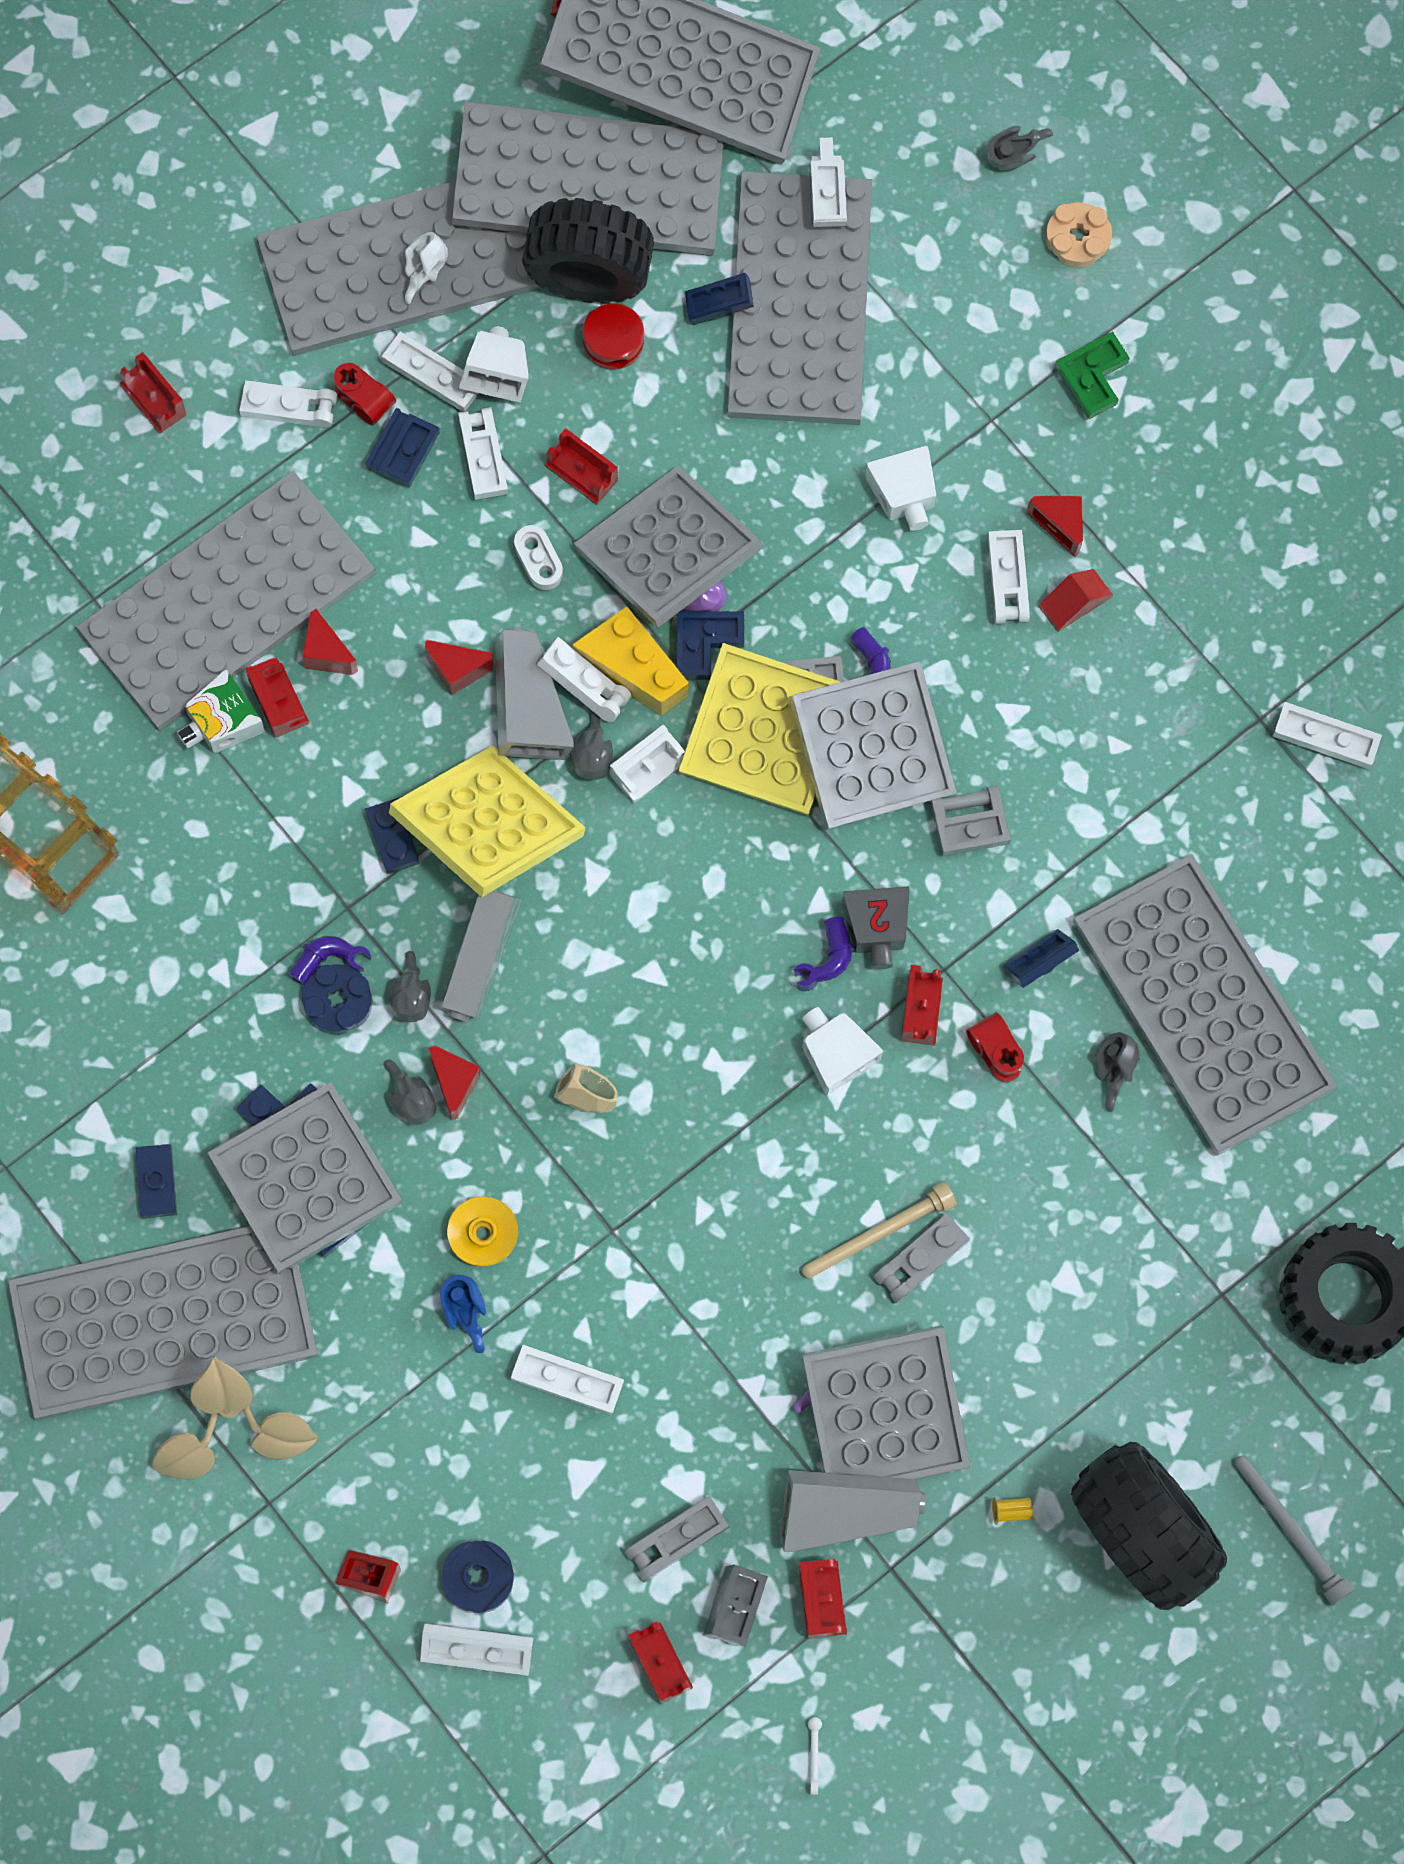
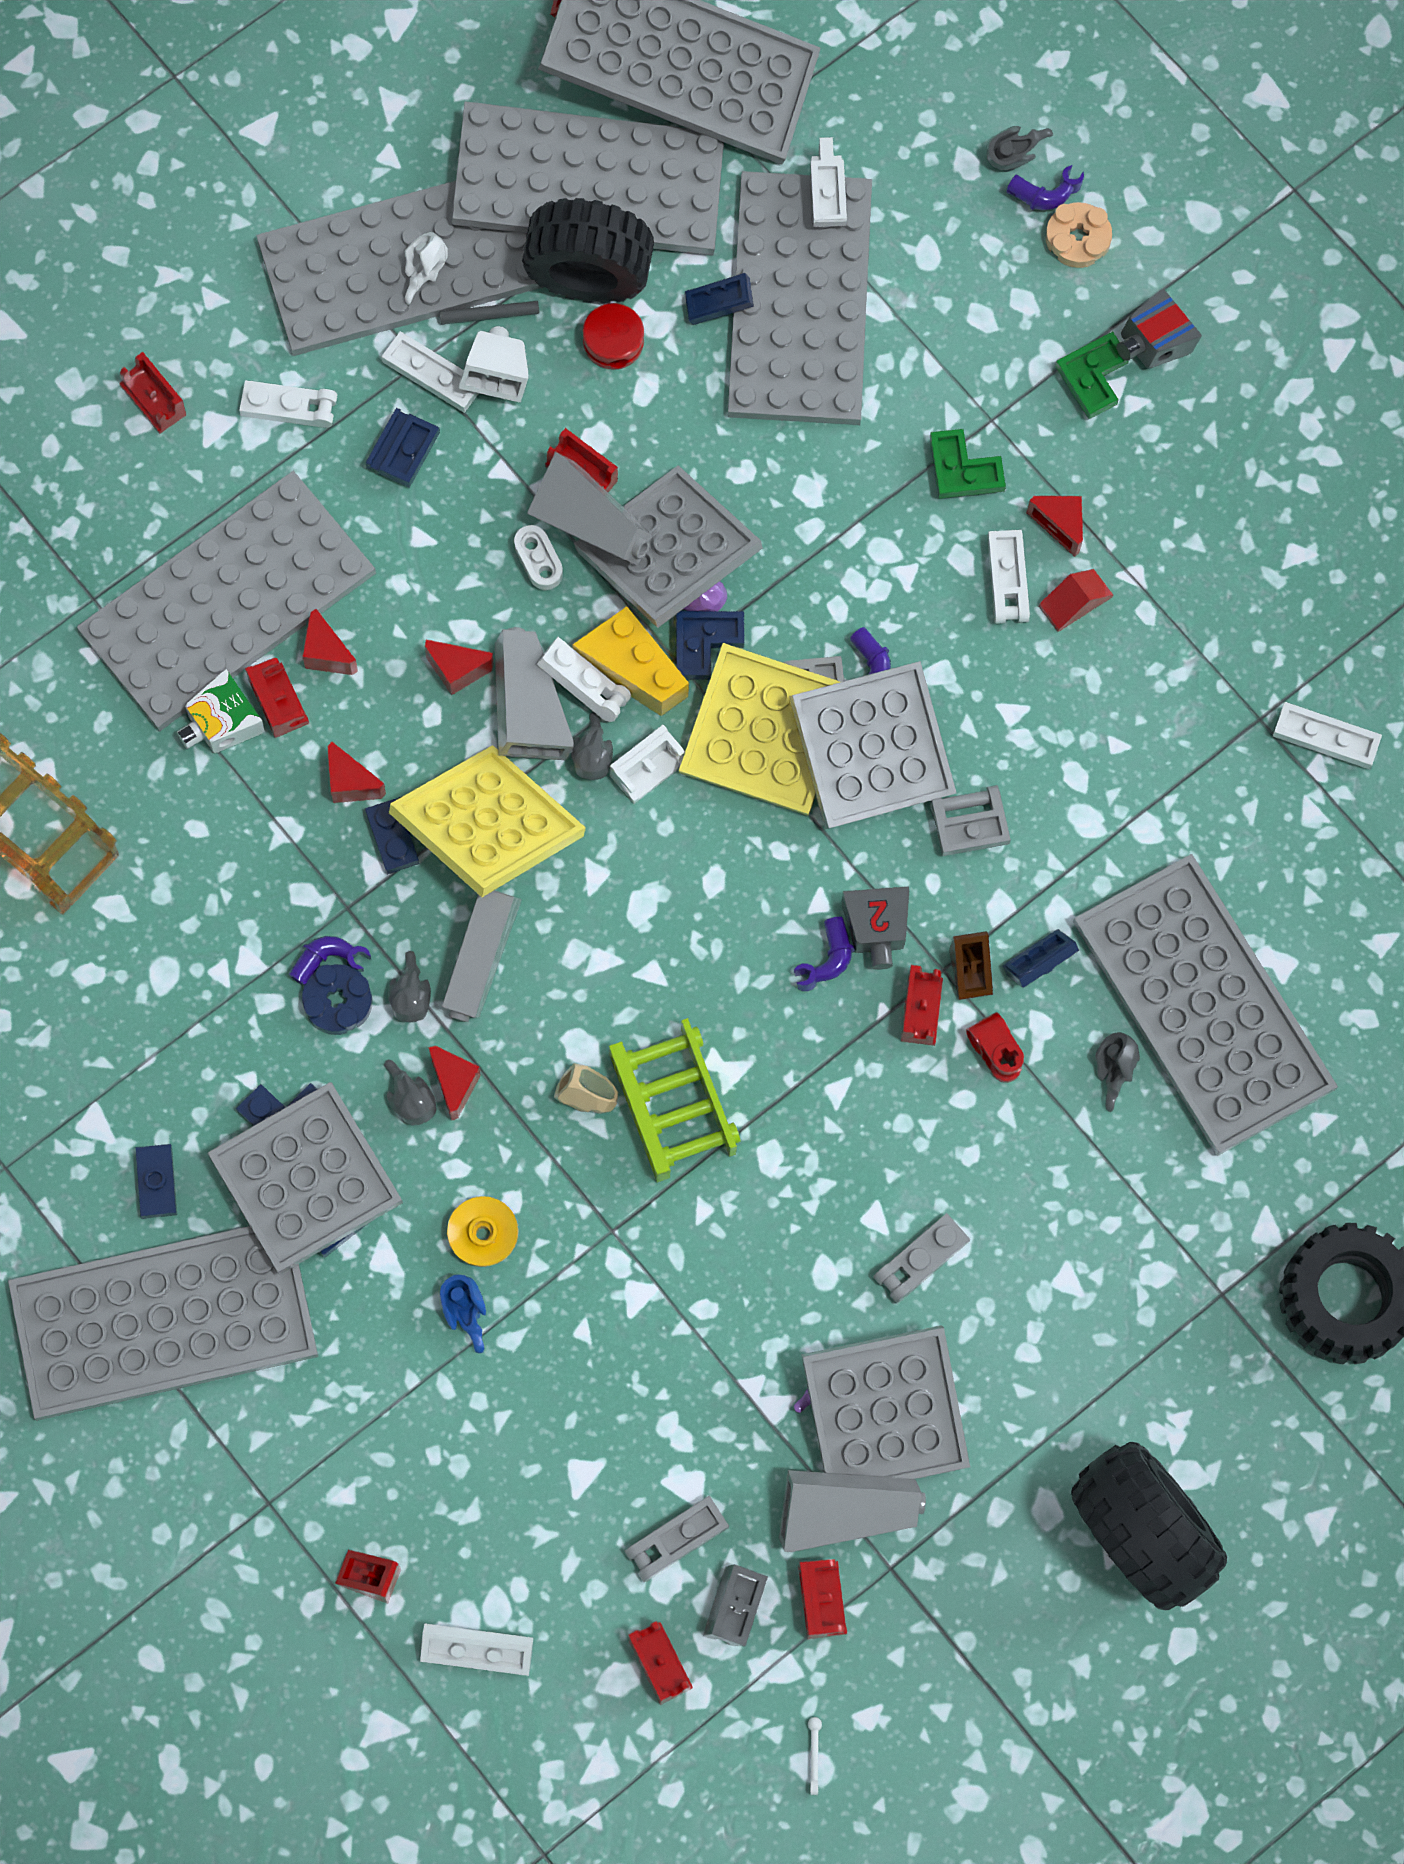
(228, 1393): tan plant -> none
(350, 779): none -> red slope
(366, 396): red piece -> none
(475, 1556): dark blue plate -> none
(483, 454): white plate -> none
(489, 312): none -> dark grey bar
(567, 1380): white plate -> none
(584, 509): none -> light grey slope
(651, 1125): none -> lime fence
(837, 1049): white torso -> none
(904, 486): white torso -> none
(939, 1199): tan piece -> none
(959, 475): none -> green plate
(971, 965): none -> reddish brown slope
(1012, 1509): yellow piece -> none
(1041, 198): none -> dark purple piece
(1158, 332): none -> dark grey torso
(1334, 1585): light grey piece -> none

